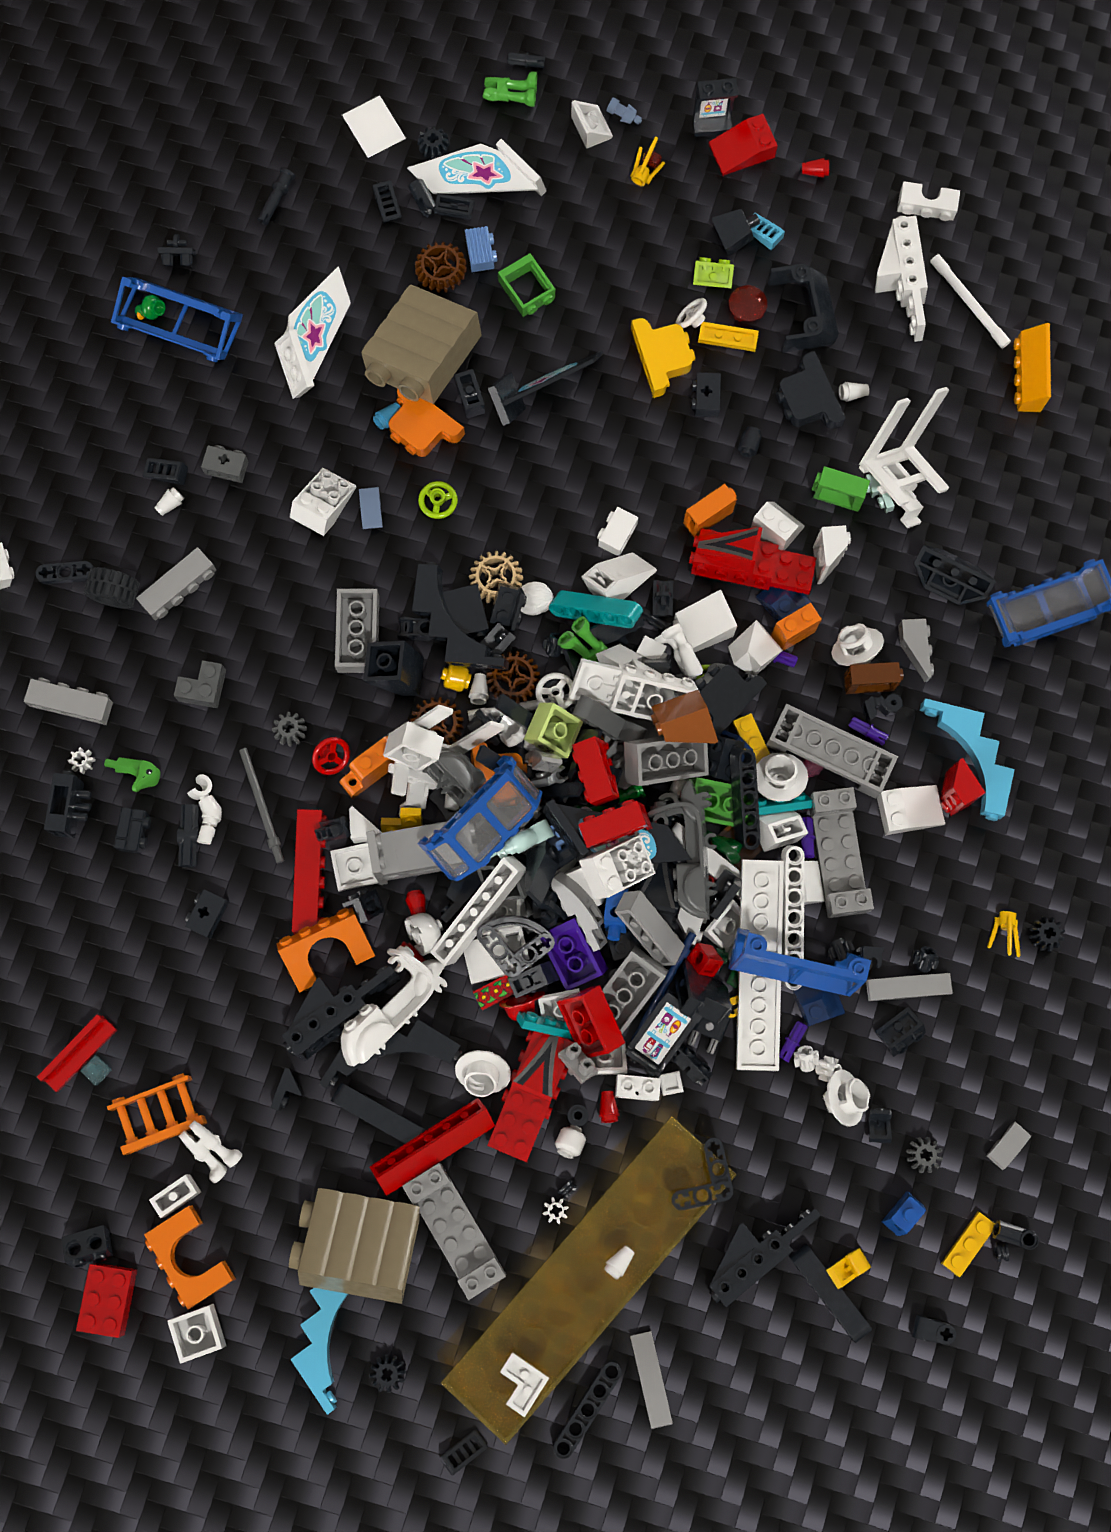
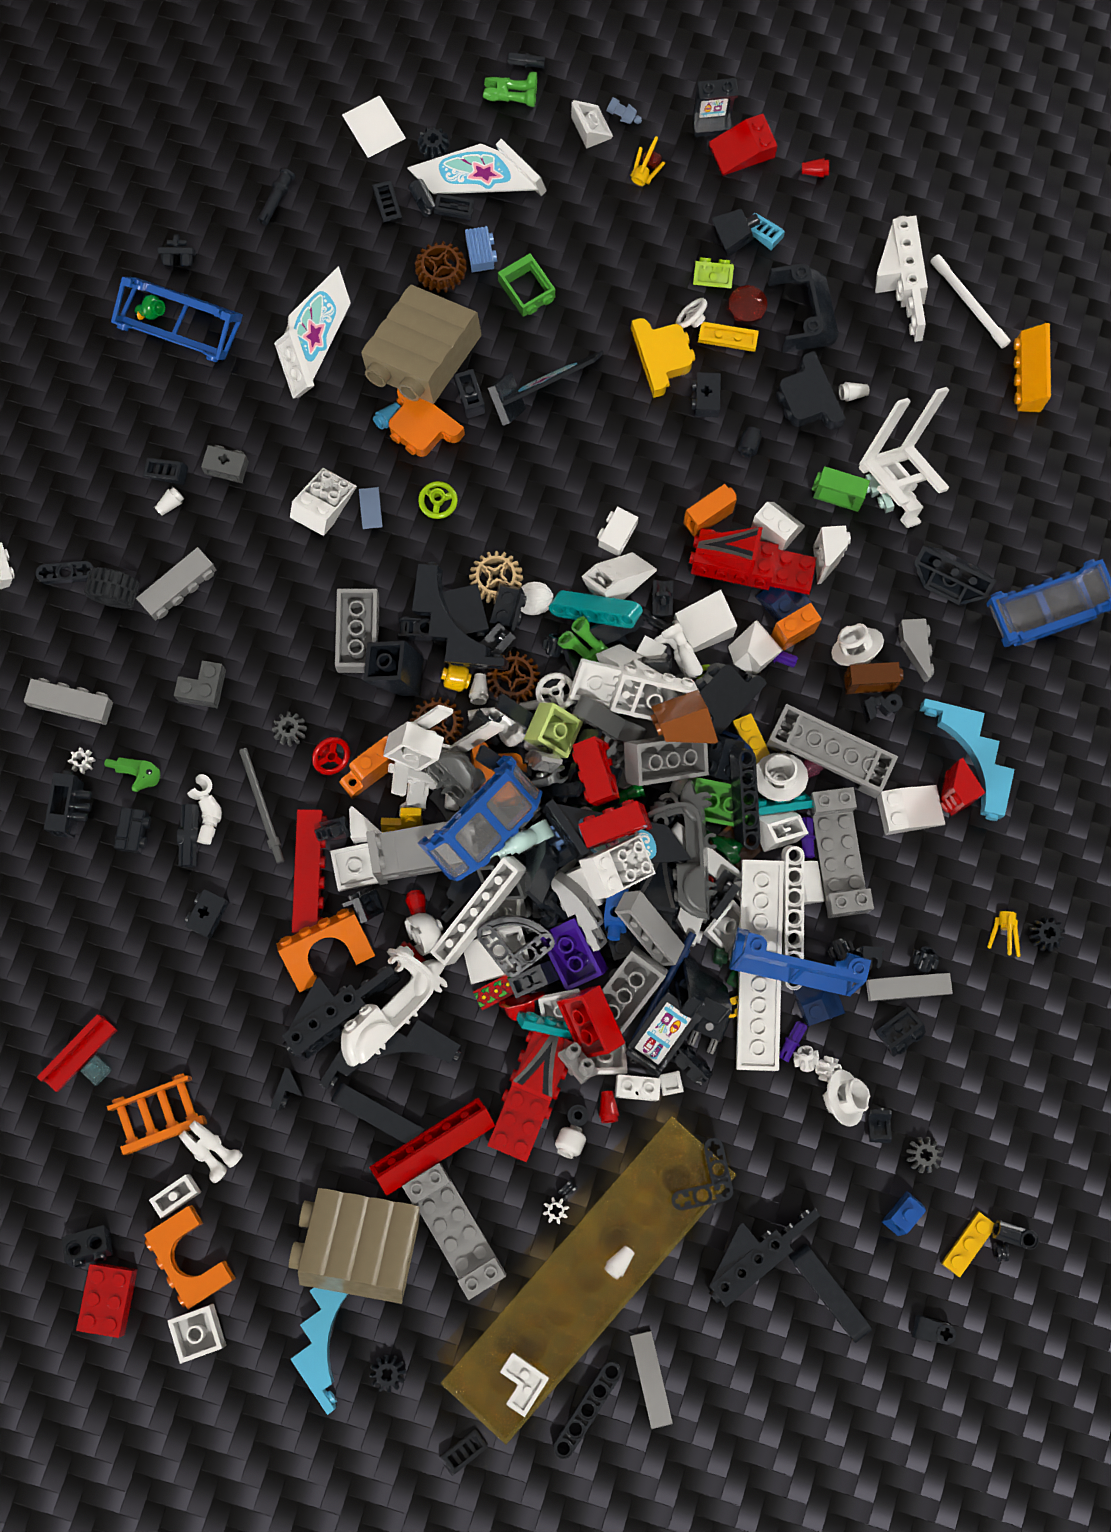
(482, 1072): white helmet -> none
(705, 959): red brick -> none
(848, 1268): yellow plate -> none
(868, 730): dark purple axle -> none
(913, 202): white arch -> none
(1008, 1146): light grey slope -> none

